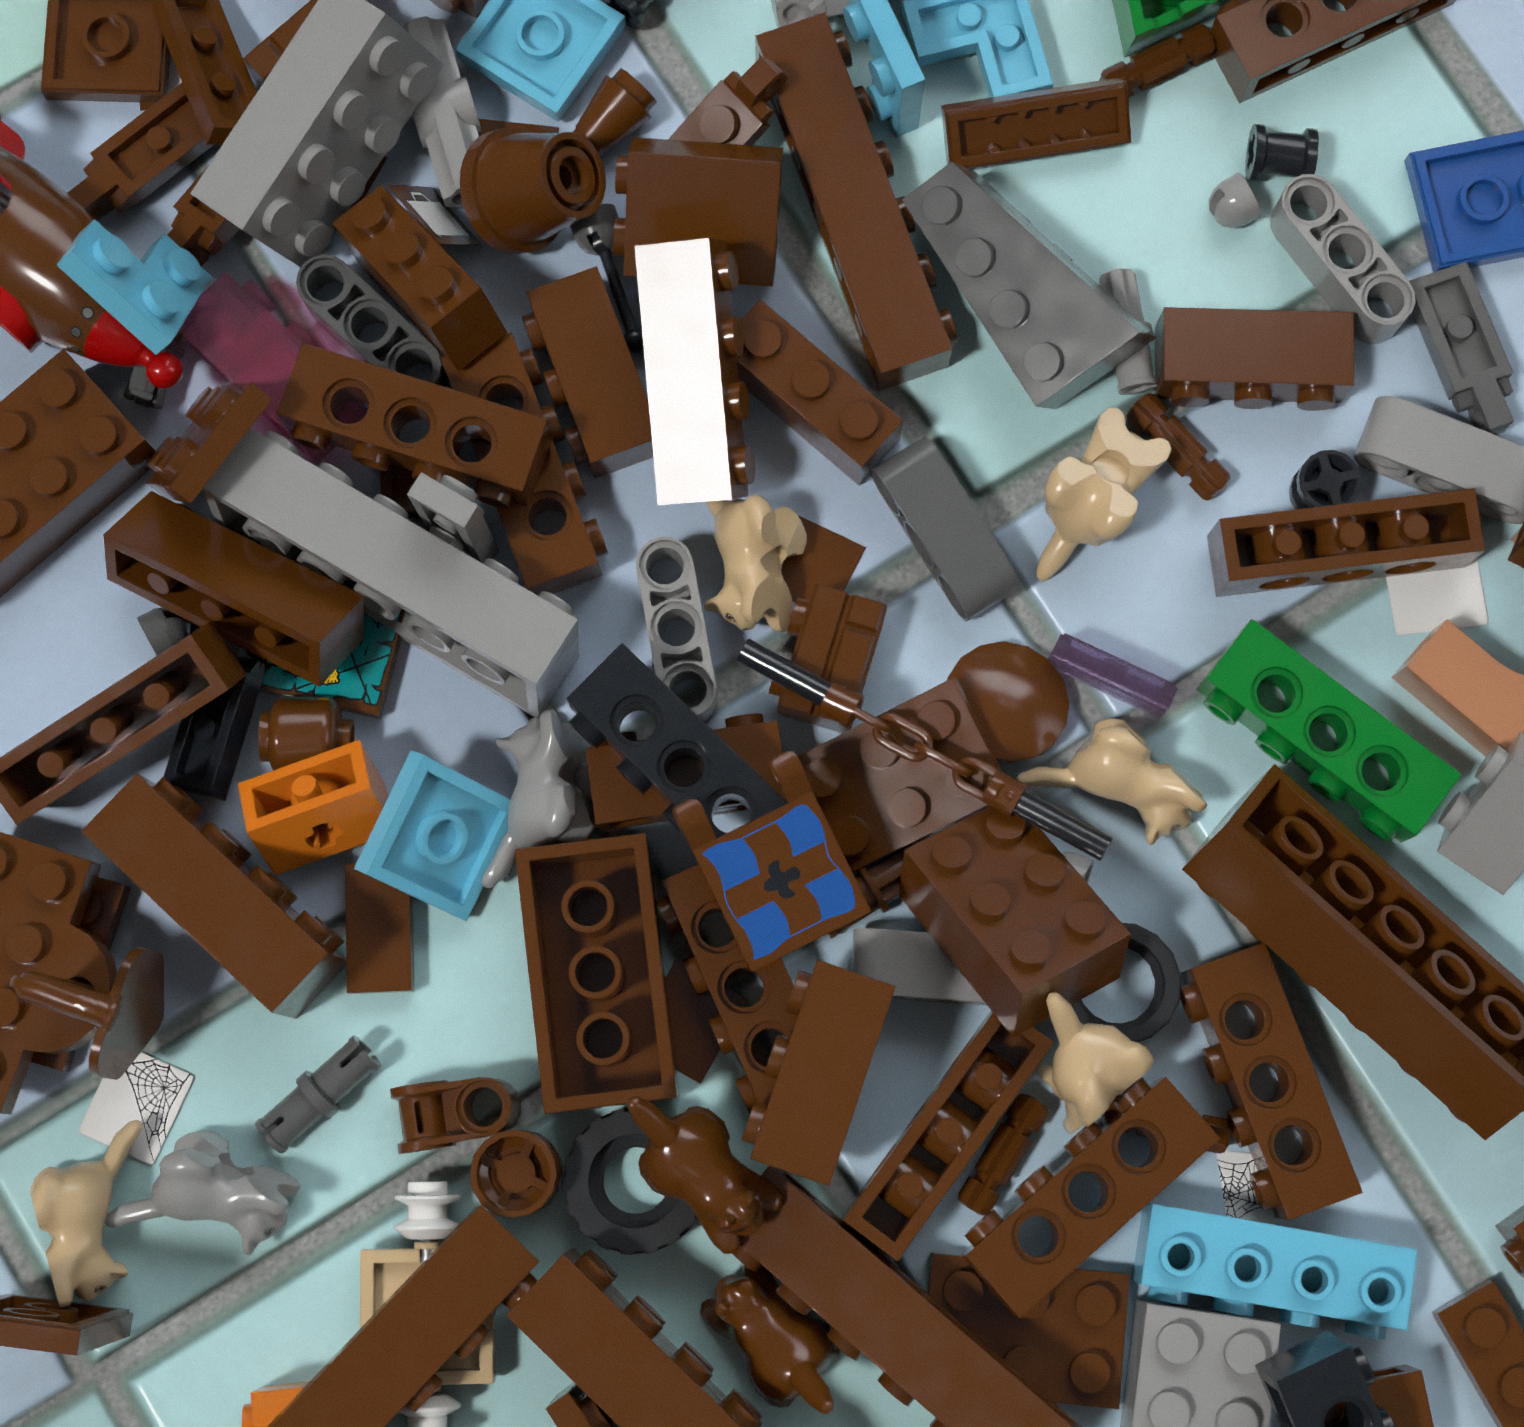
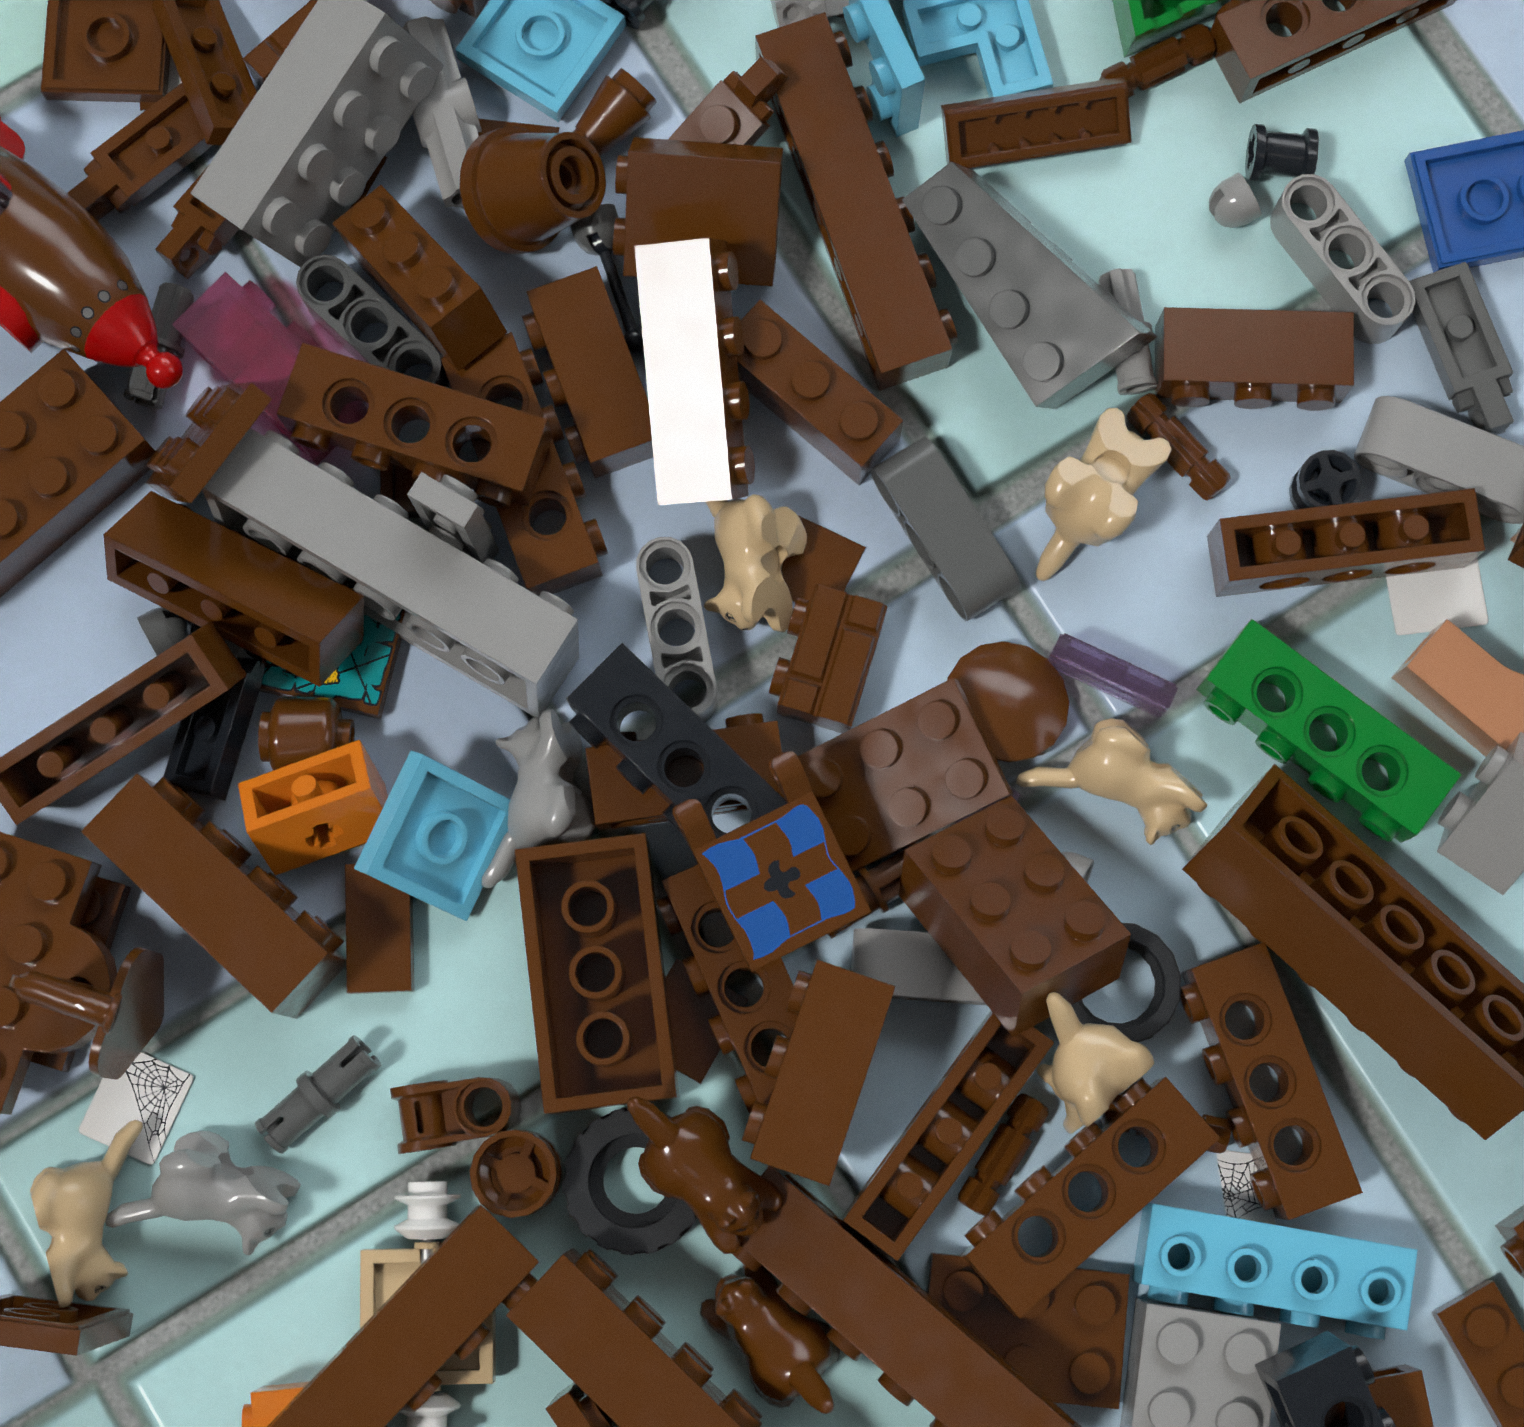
(144, 295): medium azure plate -> none
(433, 215): sticker -> none
(1001, 791): piece -> none

